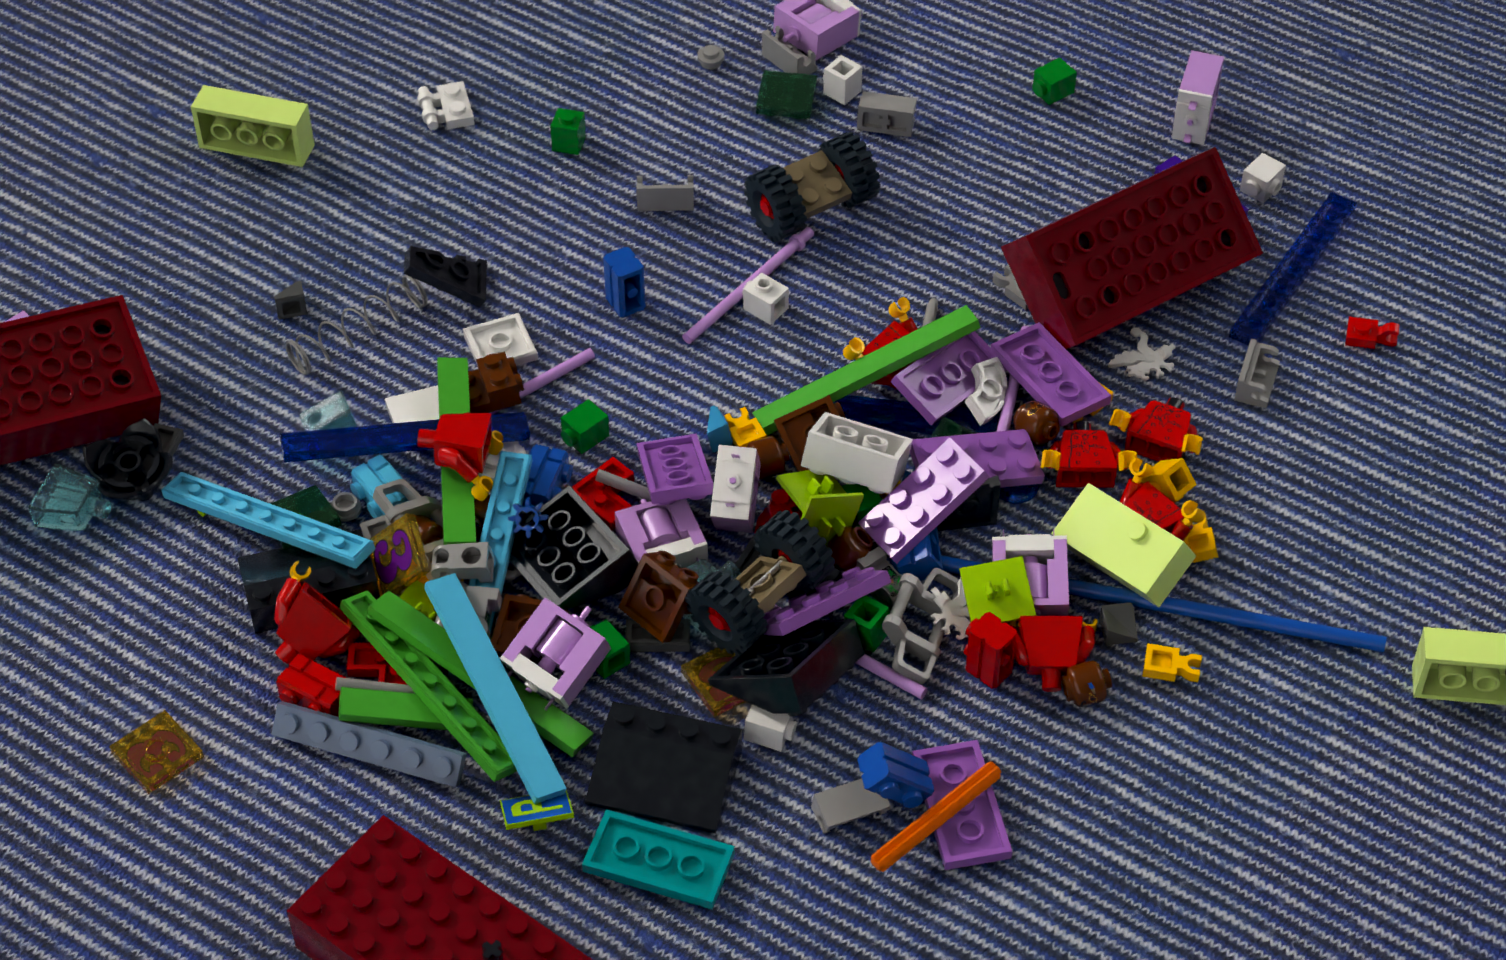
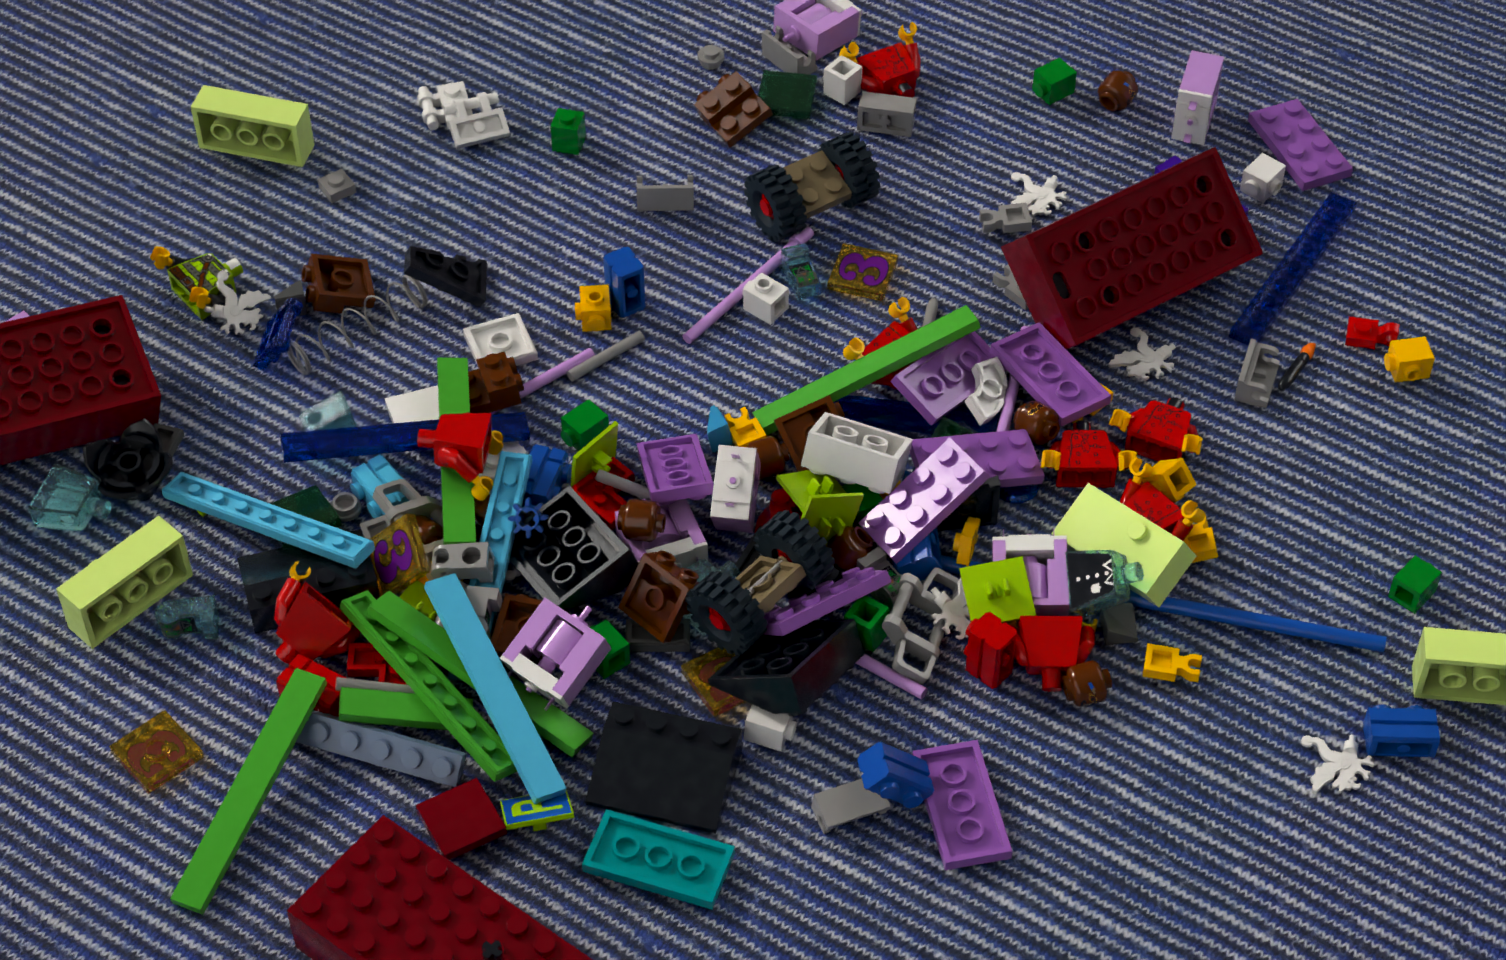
(125, 581): none -> yellowish green brick
(188, 617): none -> clear light blue leg
(196, 278): none -> torso
(233, 309): none -> white piece
(248, 791): none -> bright green tile
(277, 333): none -> clear blue plate
(336, 185): none -> light grey plate
(337, 283): none -> reddish brown plate
(461, 819): none -> dark red tile
(478, 127): none -> white plate
(594, 308): none -> yellow brick
(595, 454): none -> lime piece
(605, 356): none -> light grey bar
(641, 520): none -> reddish brown head
(732, 108): none -> reddish brown plate
(800, 272): none -> clear light blue leg
(862, 272): none -> clear yellow tile
(891, 68): none -> red torso
(935, 816): orange axle -> none
(966, 540): none -> yellow plate
(1008, 217): none -> light grey plate
(1039, 195): none -> white piece
(1099, 580): none -> torso
(1117, 90): none -> reddish brown head
(1296, 367): none -> black piece
(1300, 144): none -> medium lavender plate
(1344, 762): none -> white piece
(1401, 731): none -> blue brick
(1409, 359): none -> yellow brick
(1414, 584): none -> green brick

